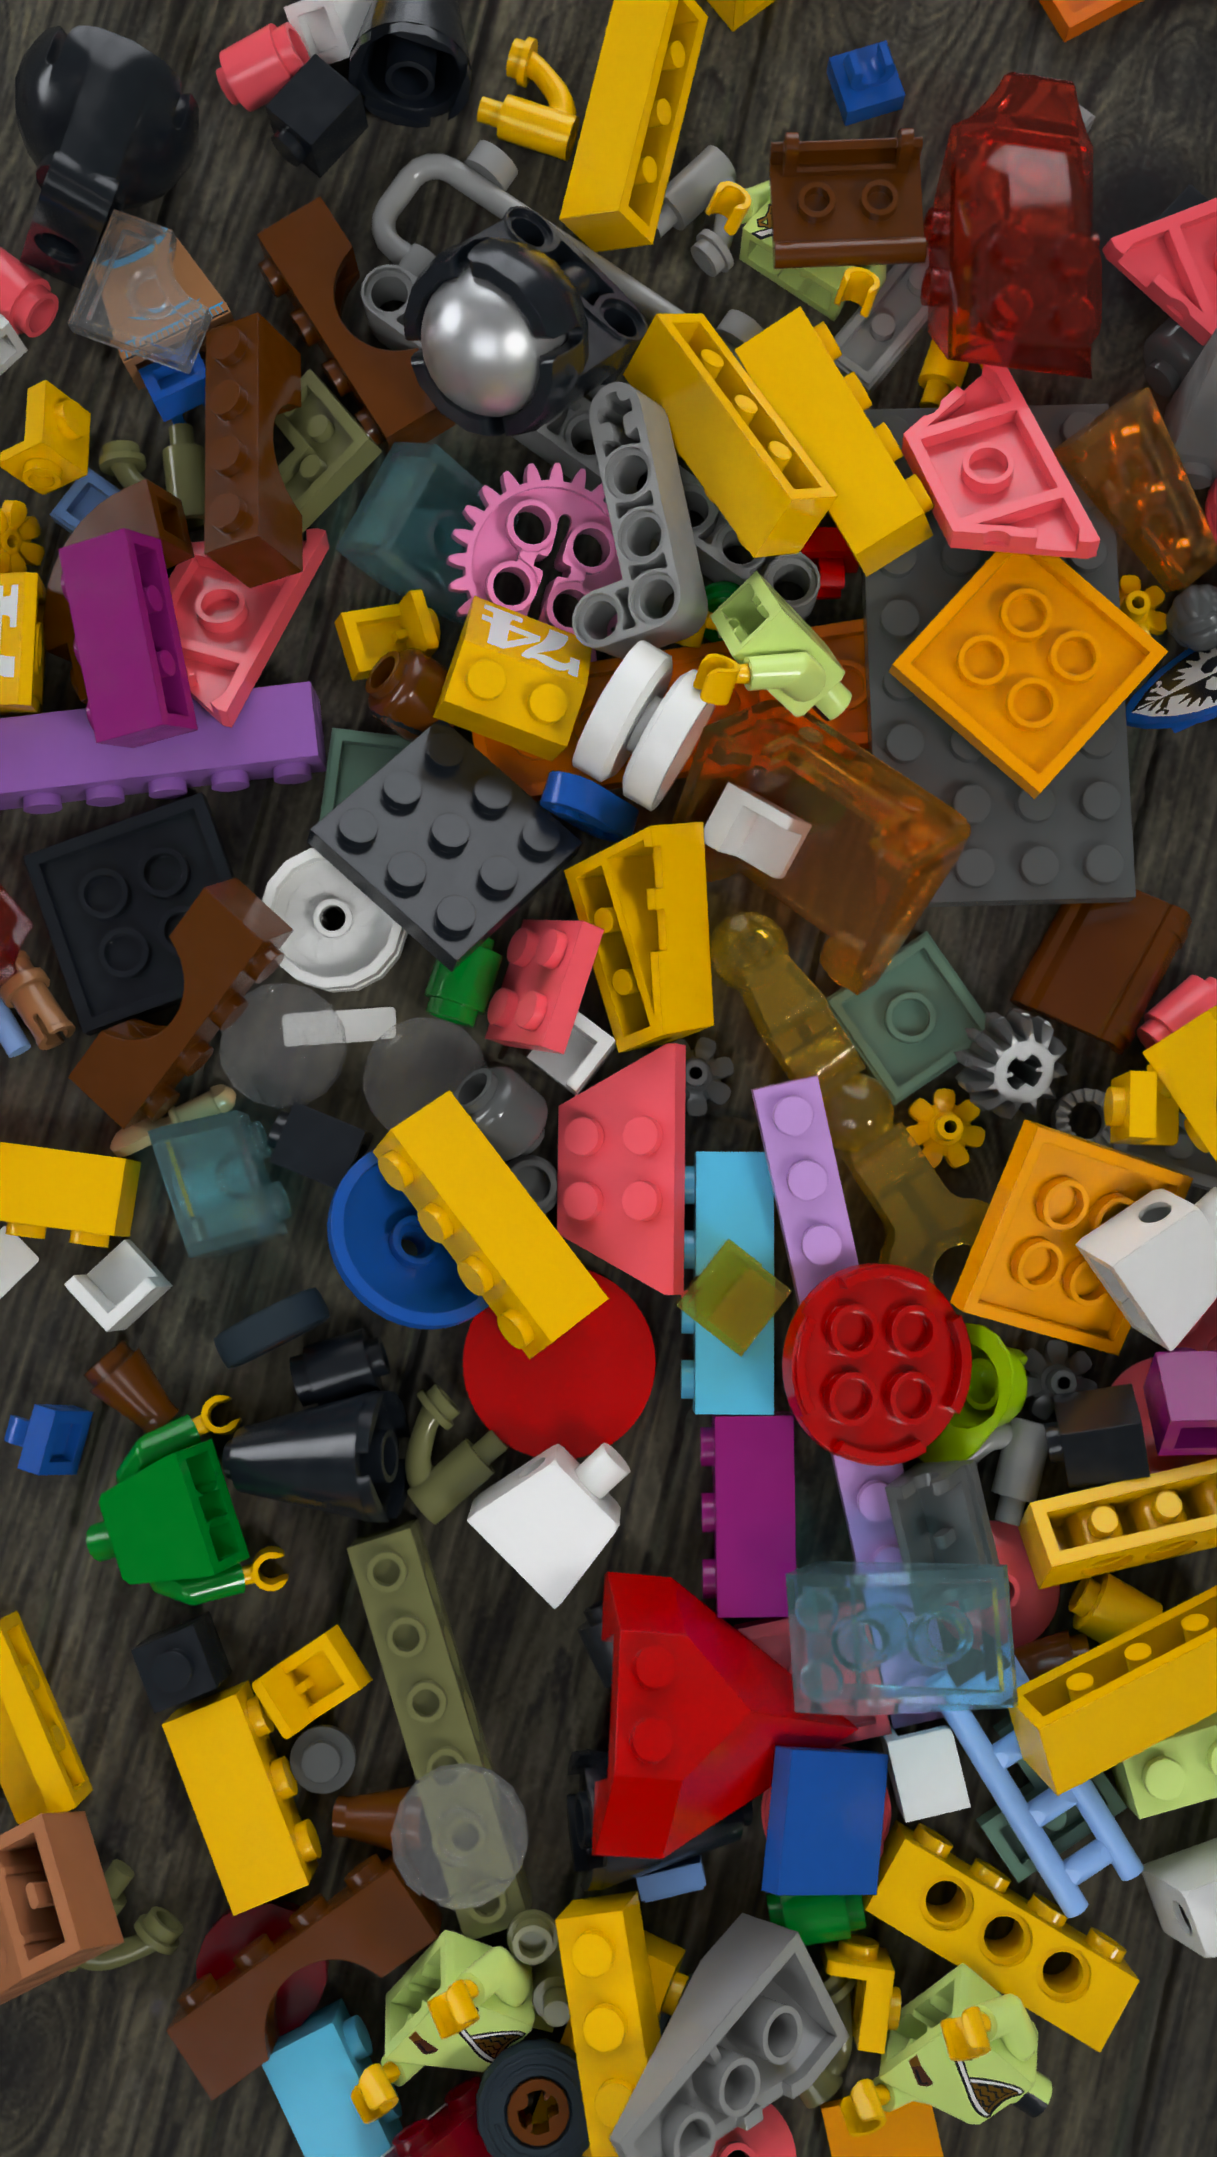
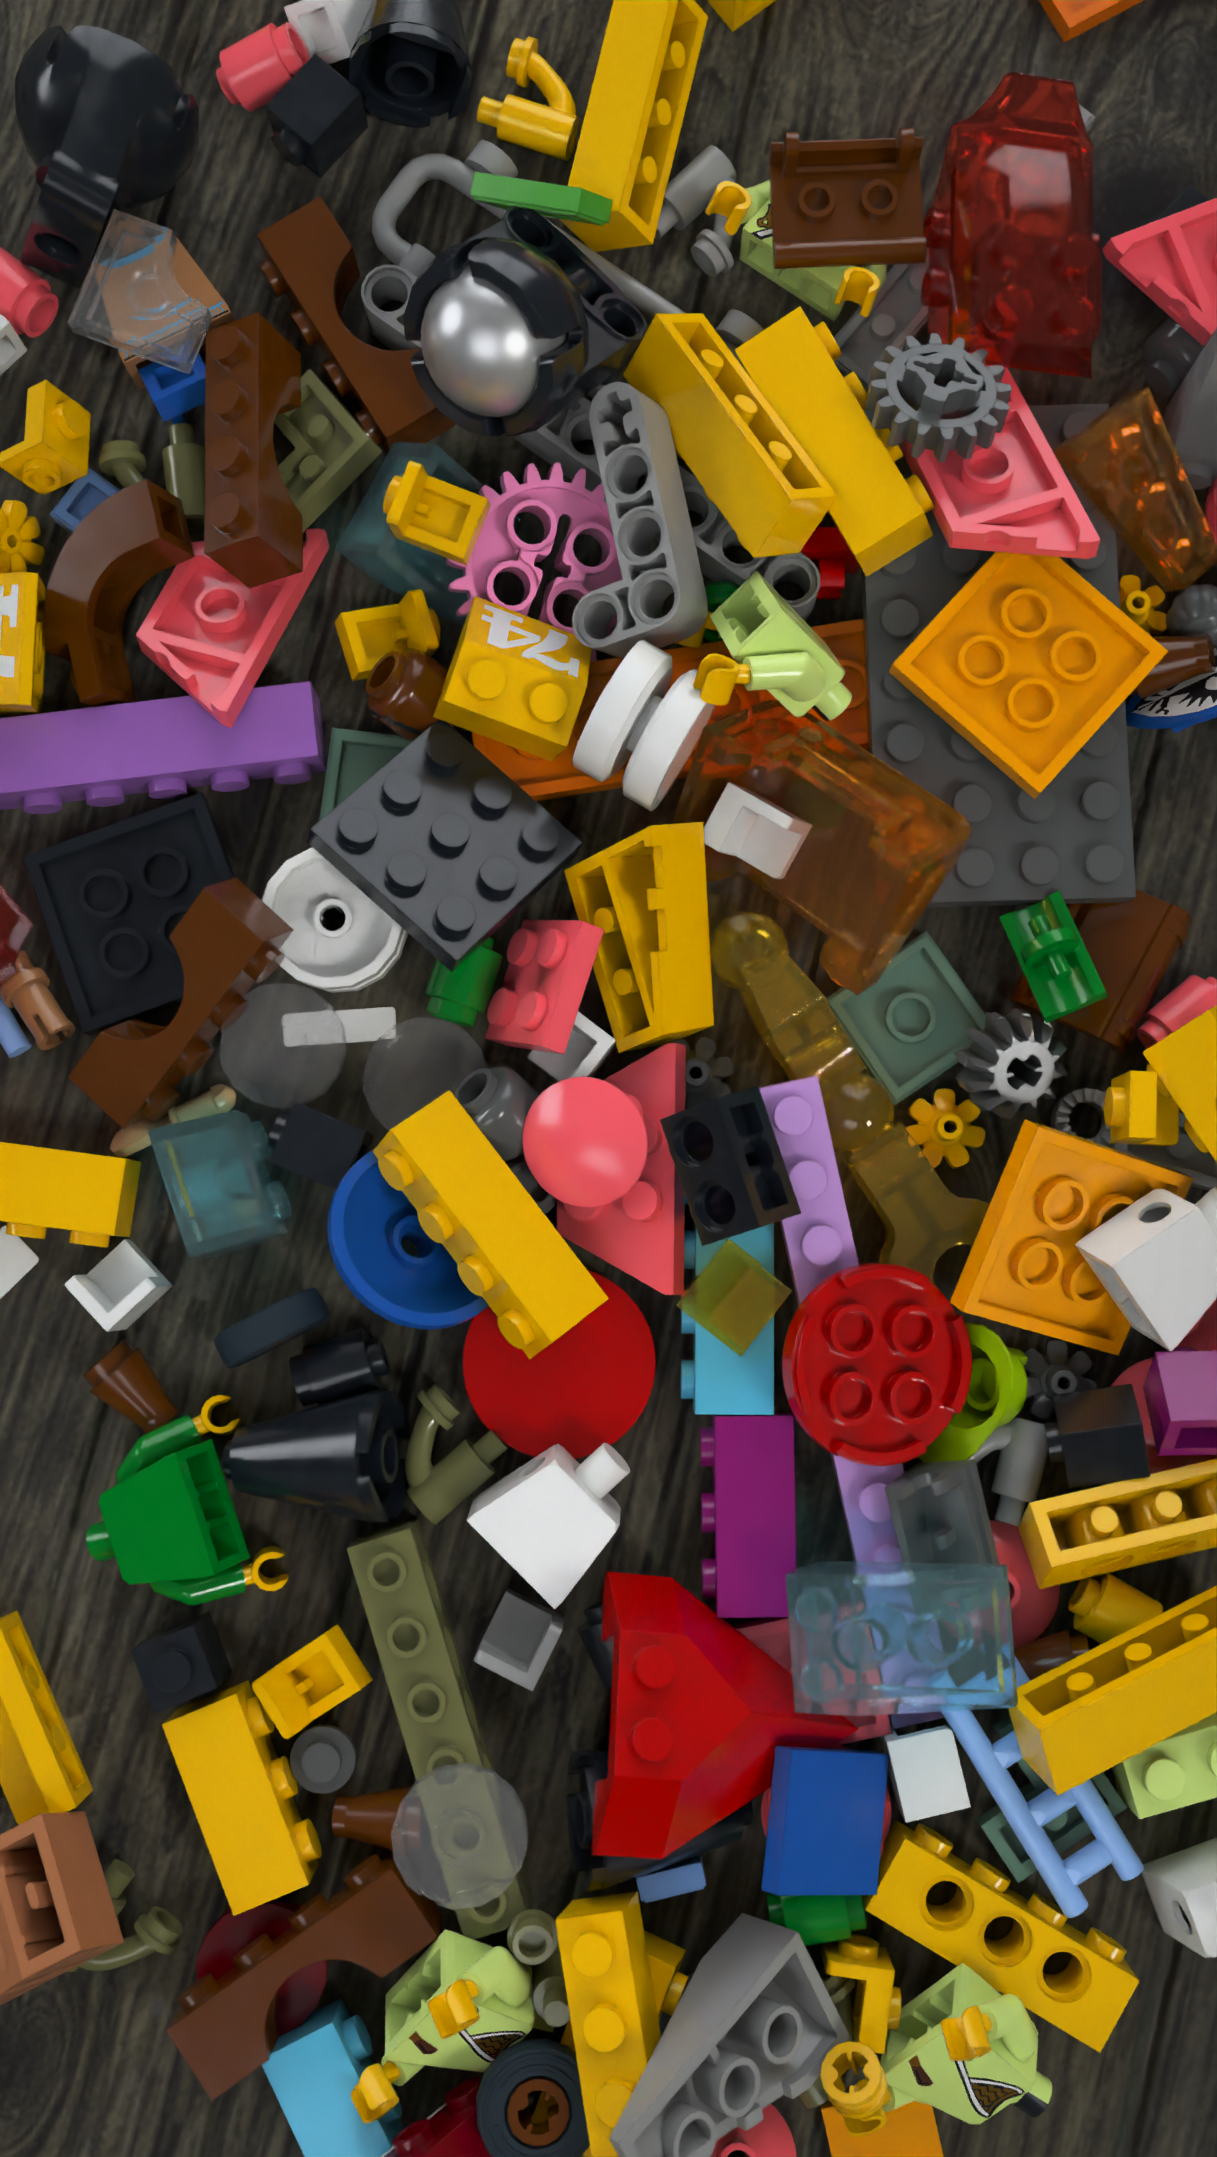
(50, 1439): blue tile -> none
(127, 639): magenta brick -> none
(434, 513): none -> yellow bracket
(519, 1639): none -> light grey panel
(545, 198): none -> bright green tile
(585, 1141): none -> coral dish
(589, 806): blue beam -> none
(730, 1165): none -> black brick
(860, 2103): none -> yellow bush
(865, 83): blue tile -> none
(938, 397): none -> dark grey gear
(1053, 957): none -> green hips
(1185, 660): none -> reddish brown cone

